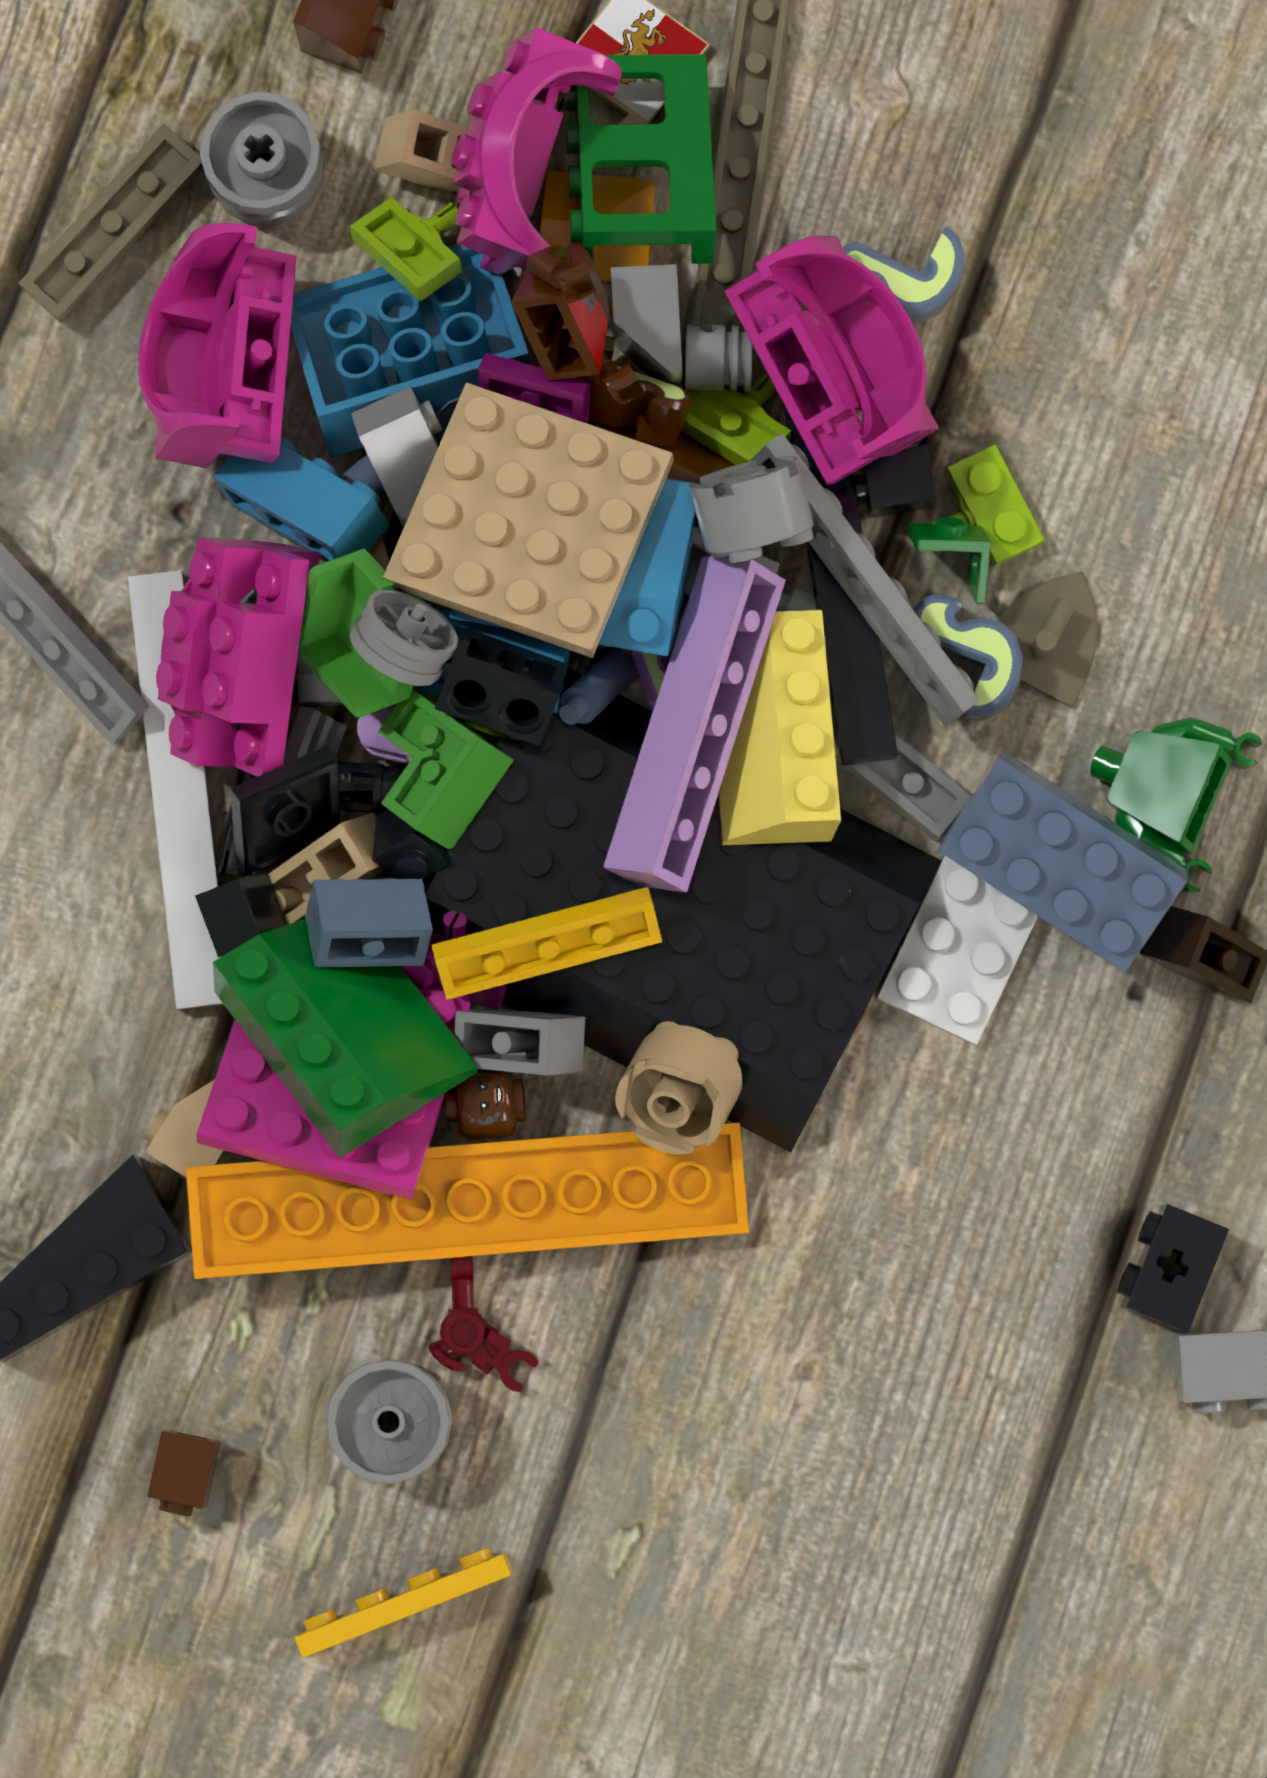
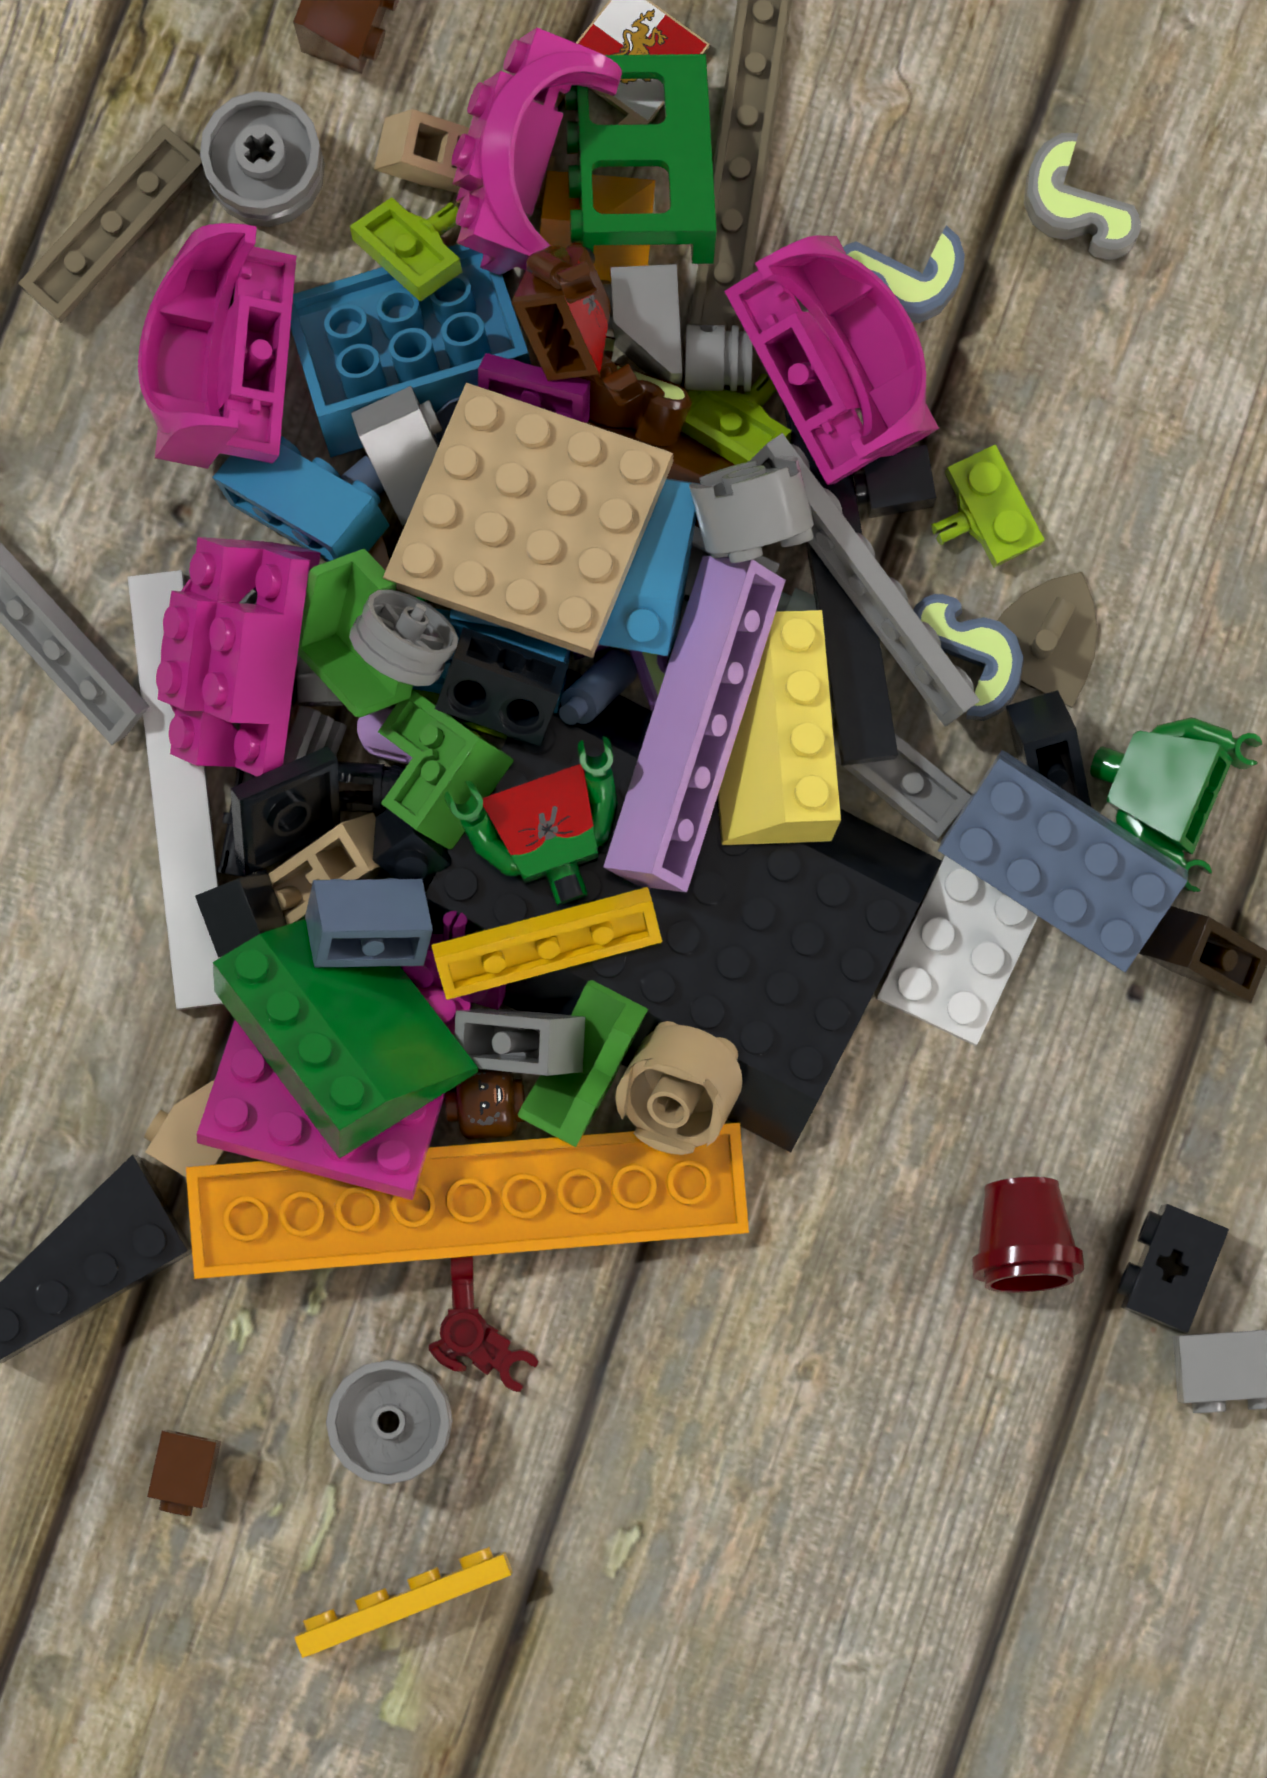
(545, 823): none -> torso
(569, 1101): none -> bright green panel
(957, 535): green bracket -> none
(1025, 1237): none -> dark red piece
(1049, 742): none -> black slope
(1072, 212): none -> light grey animal

